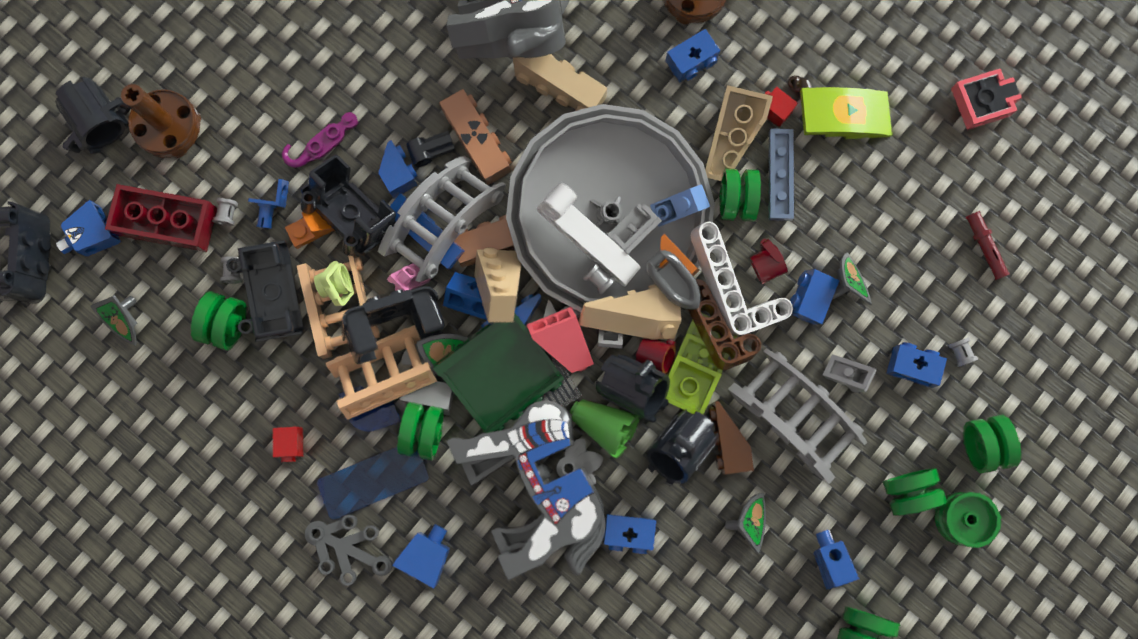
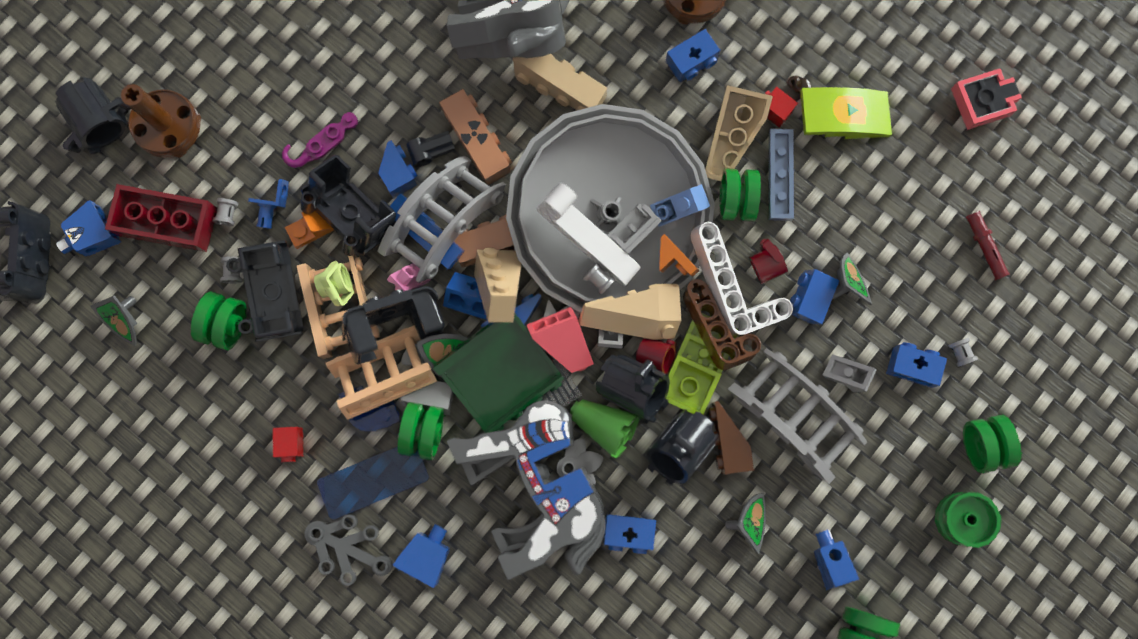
(674, 280): dark grey piece -> none
(915, 495): green wheel -> none

